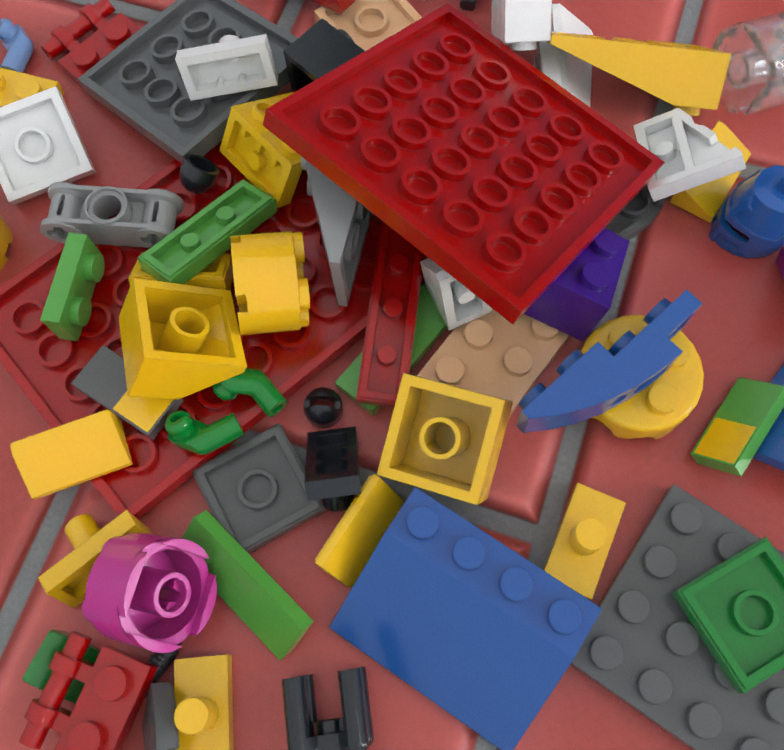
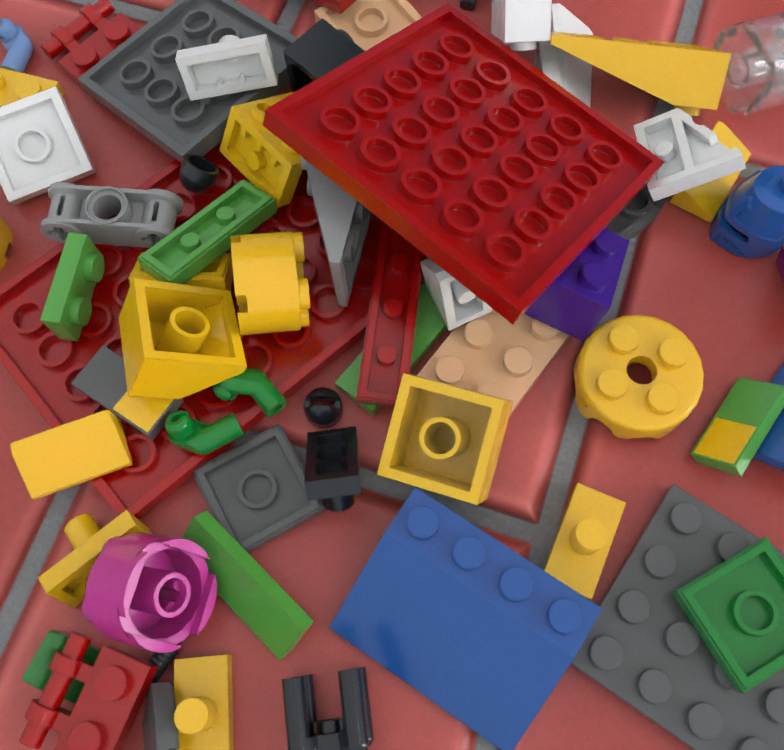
(359, 531): yellow slope -> none
(610, 377): blue slope -> none

